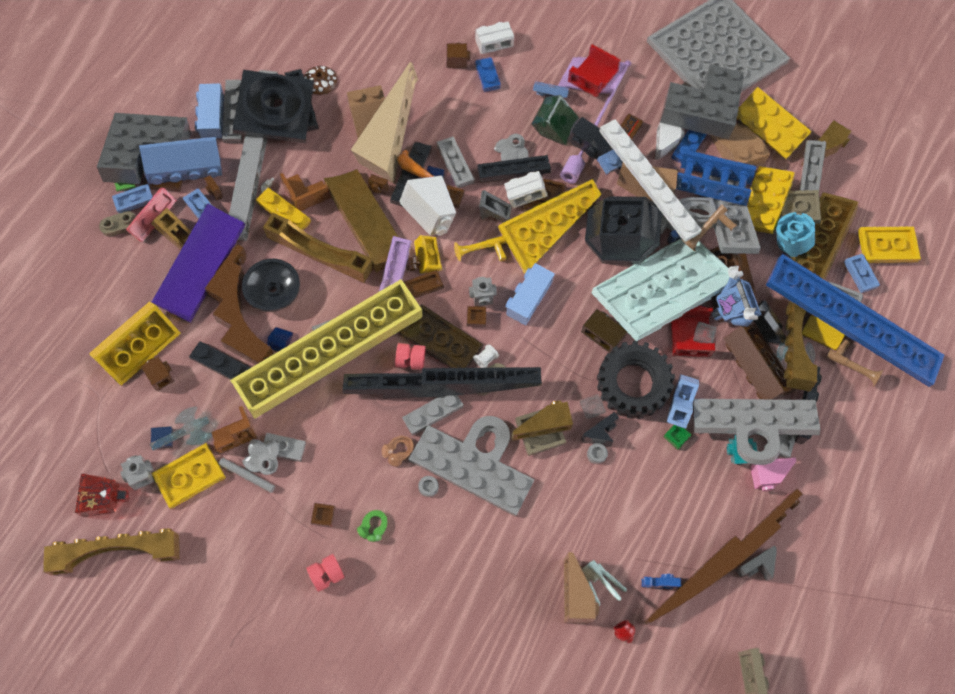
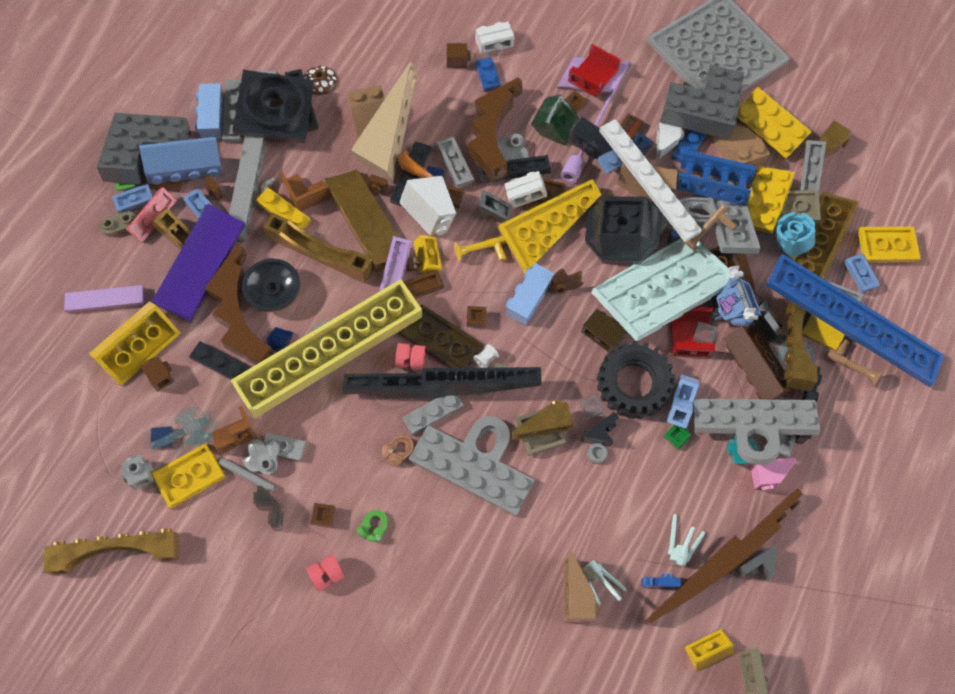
(98, 496): clear red torso -> none
(104, 299): none -> lavender tile
(266, 502): none -> clear smoke slope
(428, 486): light grey tile -> none
(482, 291): light grey brick -> none
(491, 111): none -> reddish brown arch
(544, 89): medium blue plate -> none
(563, 282): none -> reddish brown plate
(576, 101): none -> reddish brown plate
(624, 631): red plate -> none
(643, 143): none -> dark blue tile
(680, 554): none -> light aqua plant
(709, 649): none -> yellow slope

